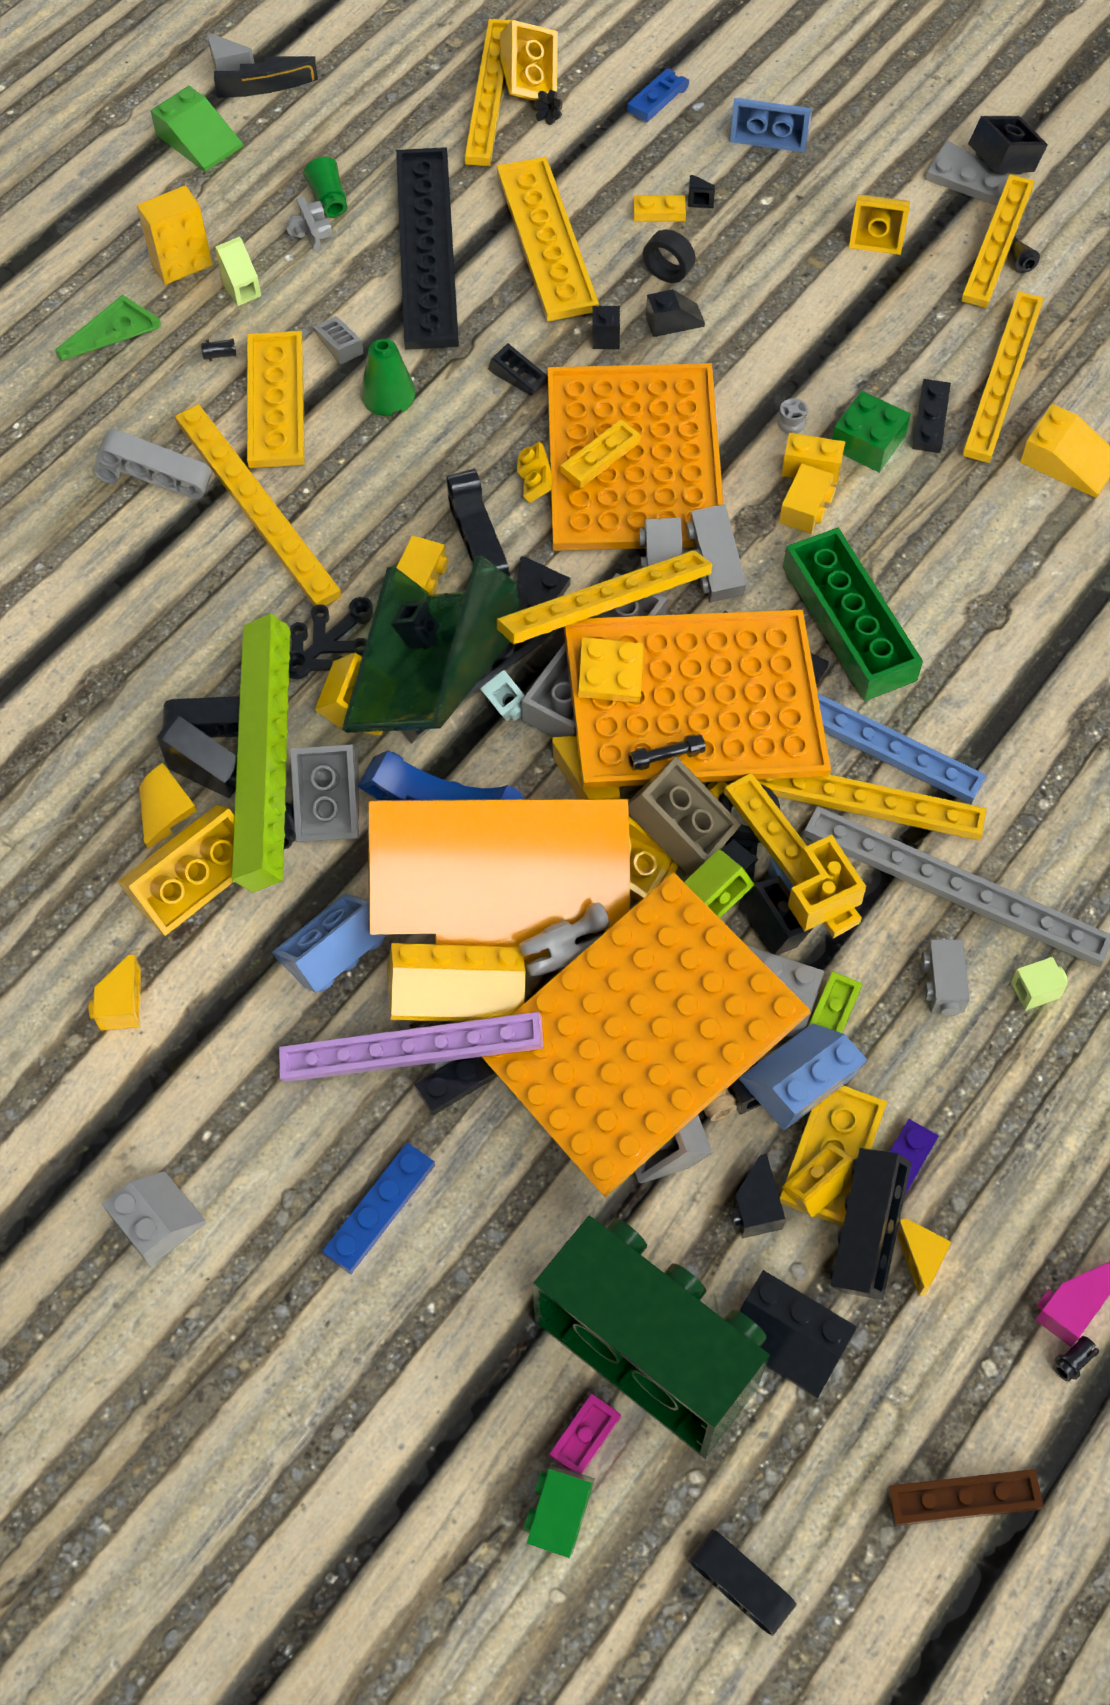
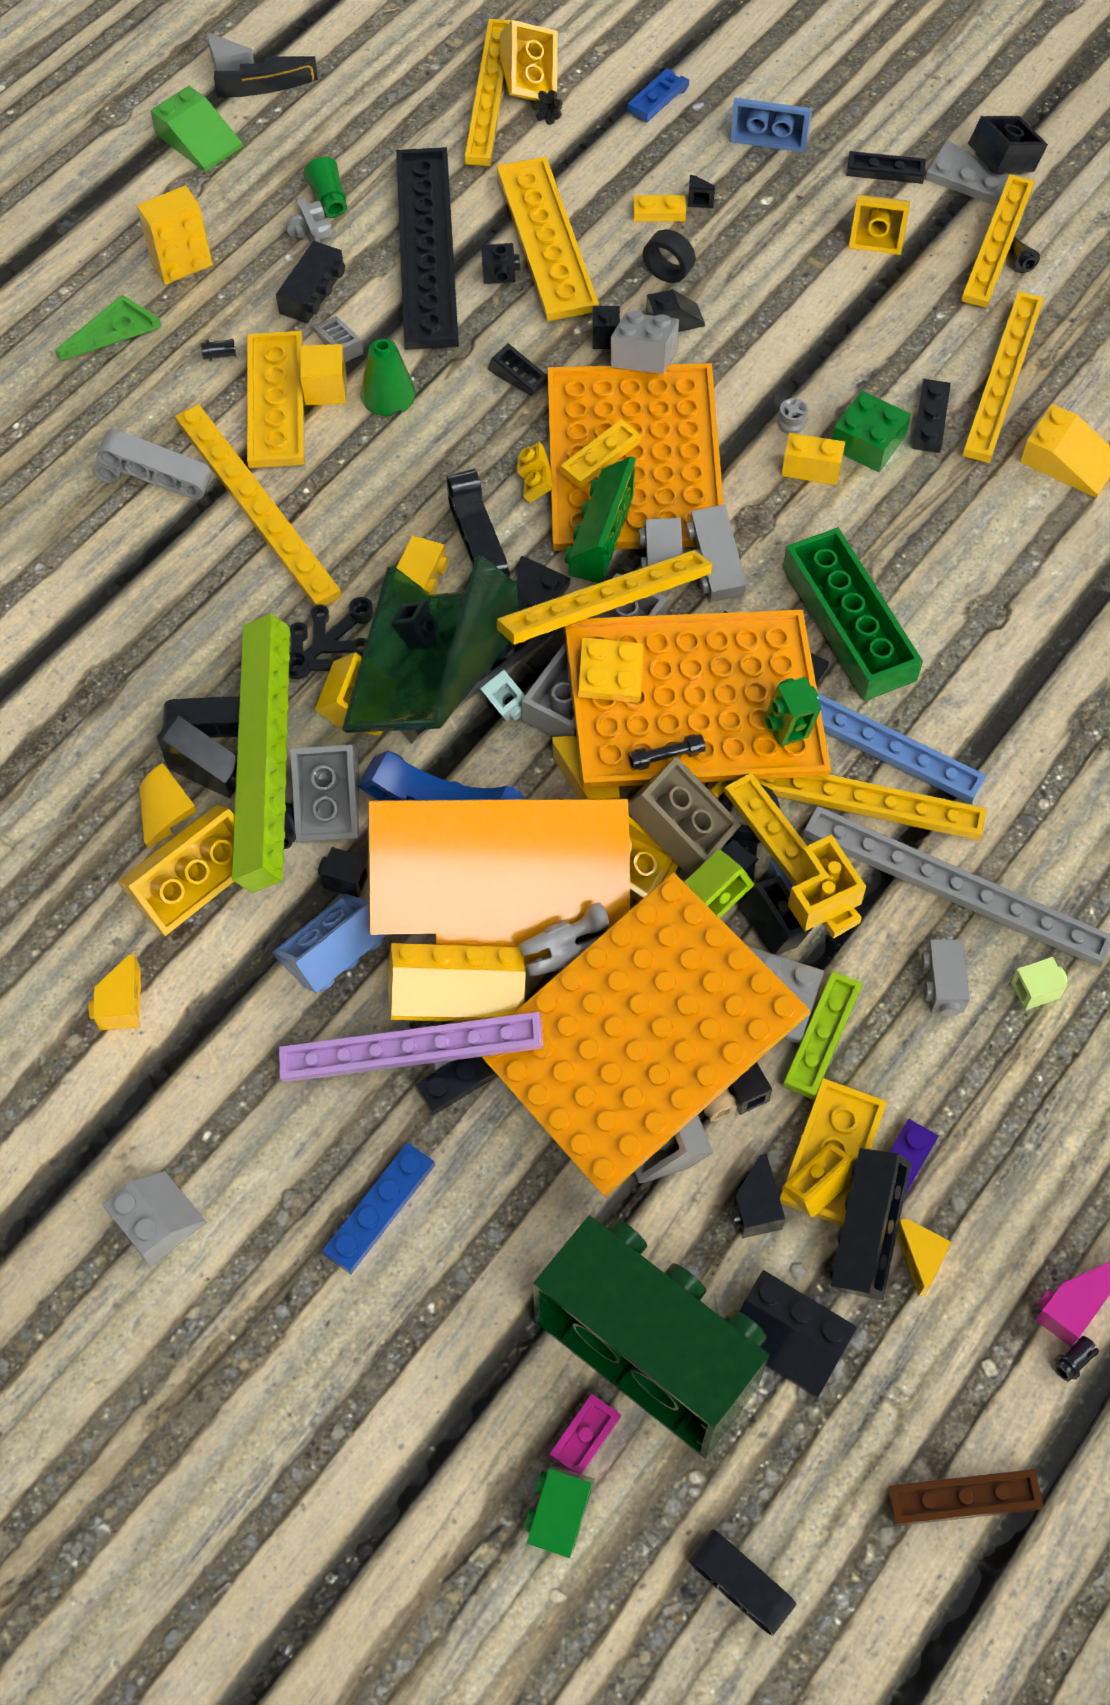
(237, 271): yellowish green slope -> none
(310, 282): none -> black brick
(323, 374): none -> yellow head
(344, 872): none -> black brick
(499, 263): none -> black brick
(602, 521): none -> green slope
(644, 342): none -> light grey brick
(792, 710): none -> green brick
(803, 1073): medium blue slope -> none
(806, 499): yellow brick -> none
(886, 167): none -> black tile

